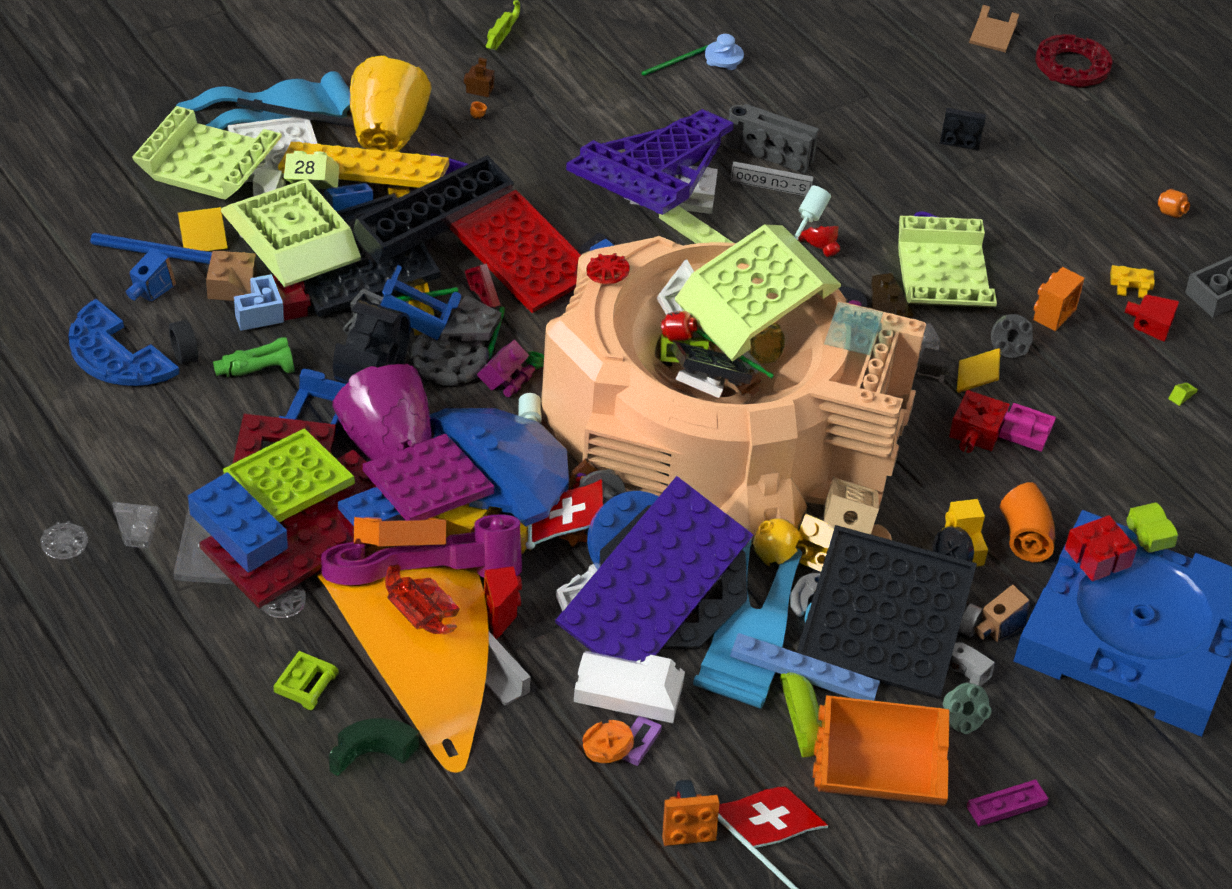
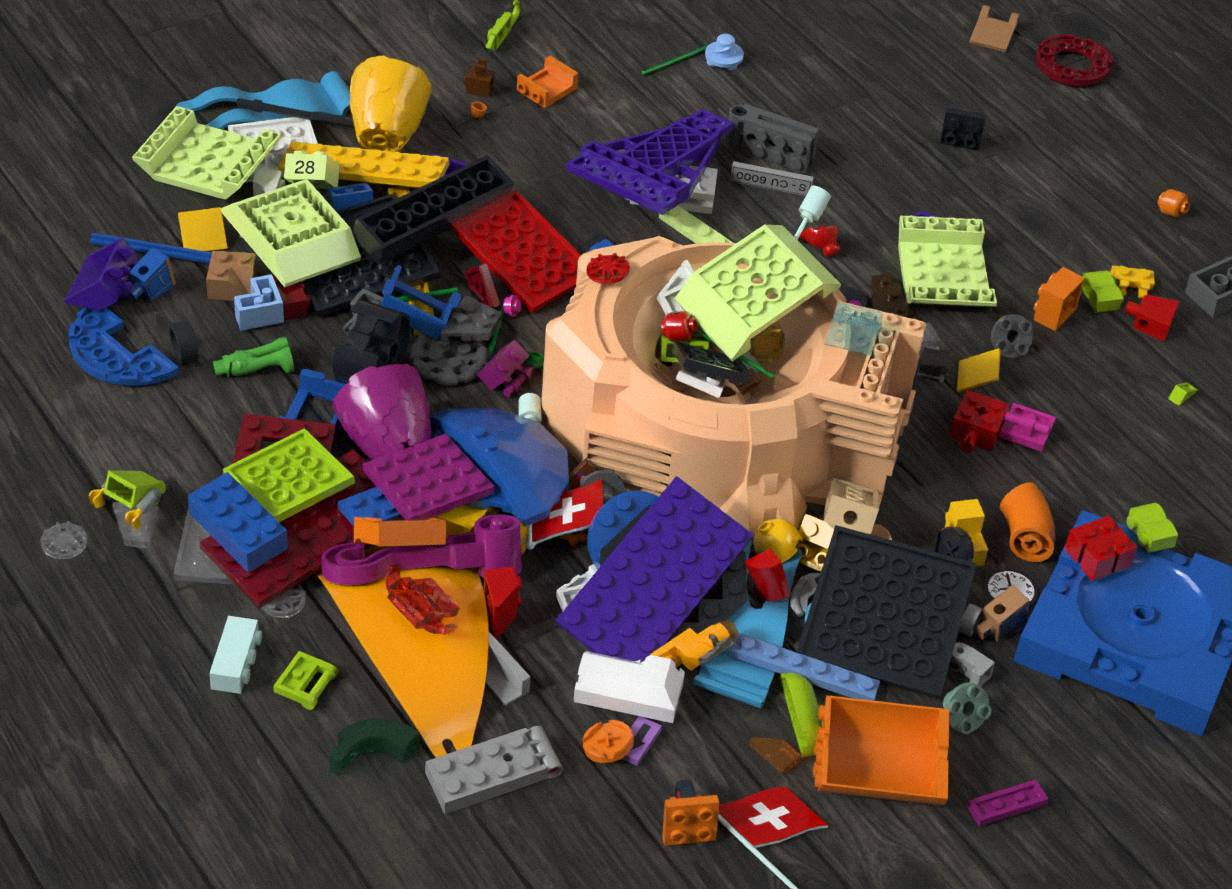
(103, 276): none -> dark purple piece
(132, 489): none -> lime torso
(235, 654): none -> light aqua brick
(492, 768): none -> light grey hinge
(512, 305): none -> dark pink plate
(549, 83): none -> orange panel
(694, 648): none -> light orange plate
(767, 576): none -> red brick
(776, 752): none -> clear orange tile
(1003, 578): none -> sticker
(1102, 291): none -> lime brick

